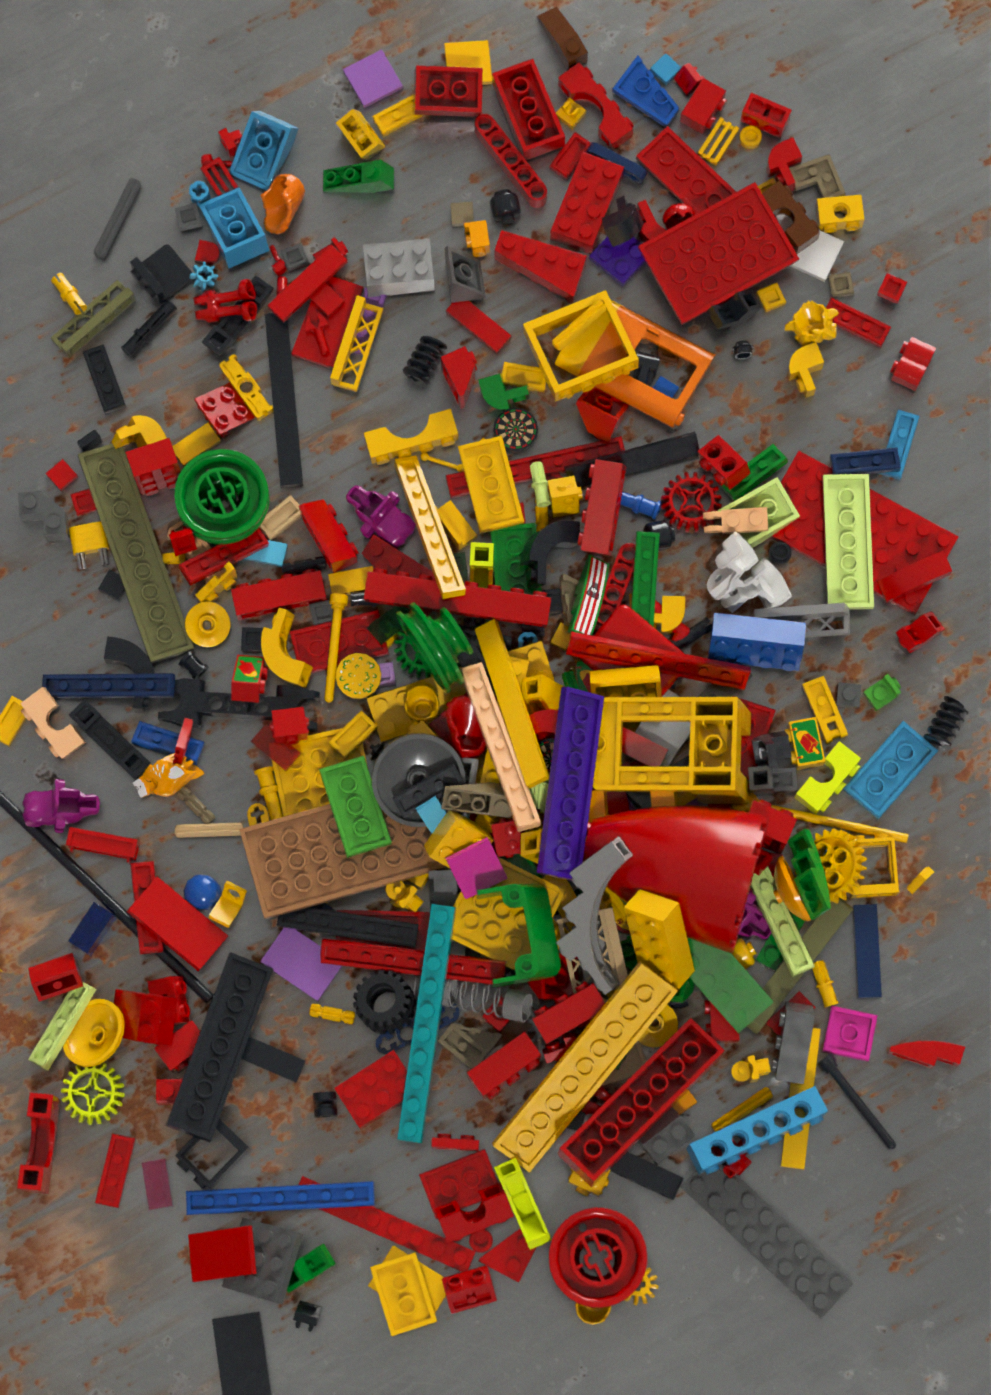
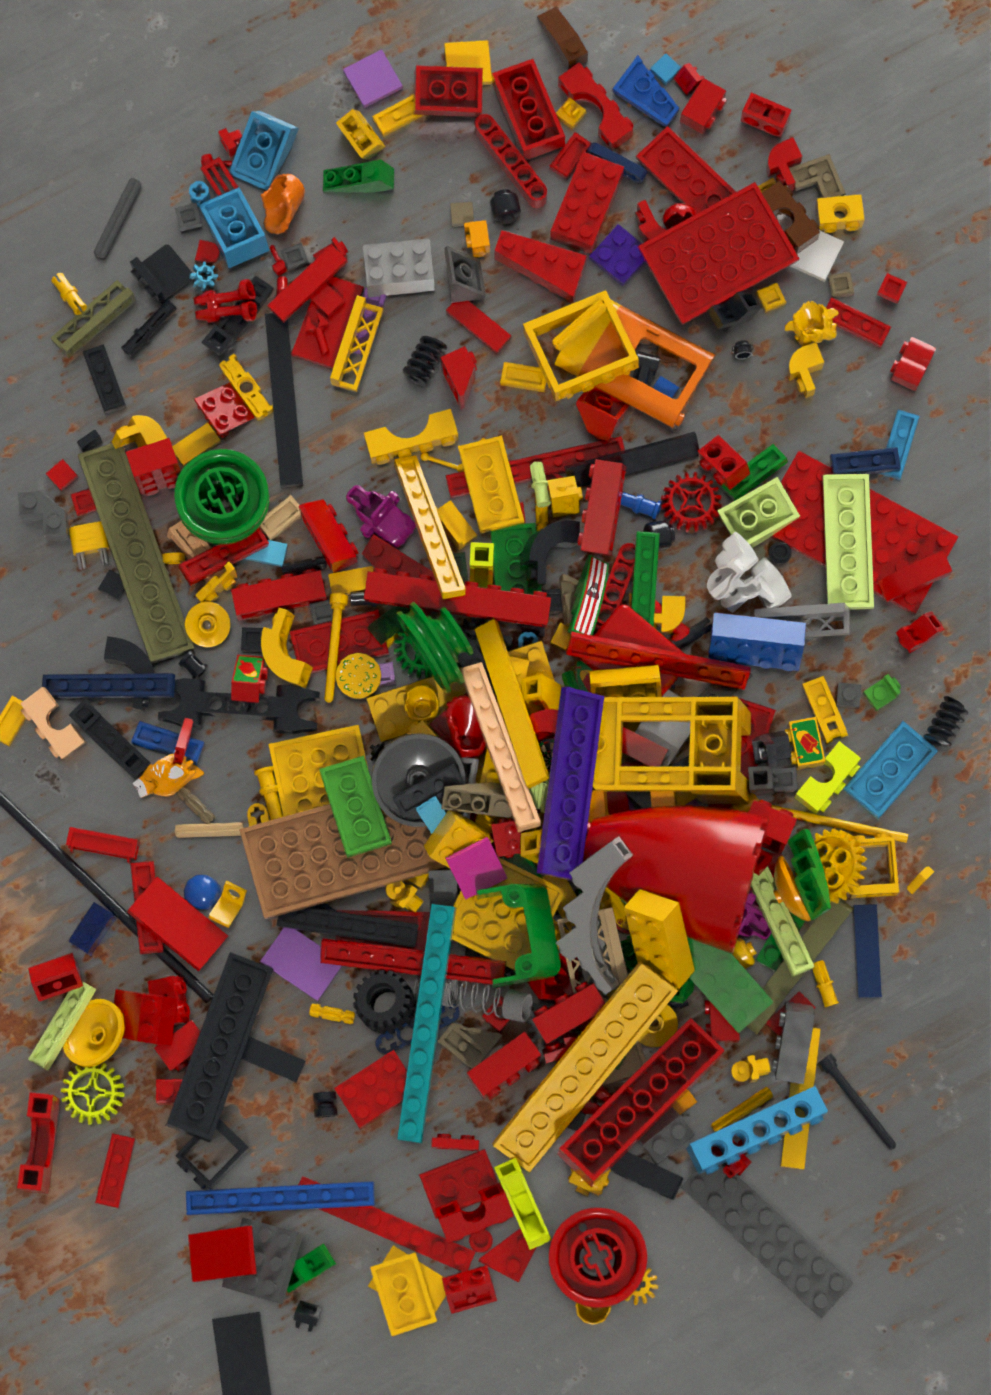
(58, 806): magenta piece -> none
(157, 1184): clear pink plate -> none
(182, 541): red tile -> none
(280, 753): clear red tile -> none
(289, 725): red head -> none
(353, 734): yellow tile -> none
(497, 396): green brick -> none
(517, 429): black tile -> none
(624, 223): black brick -> none
(727, 126): yellow tile -> none
(738, 520): light nougat hinge -> none
(750, 137): yellow tile -> none
(849, 1033): dark pink tile -> none
(928, 1052): red slope -> none

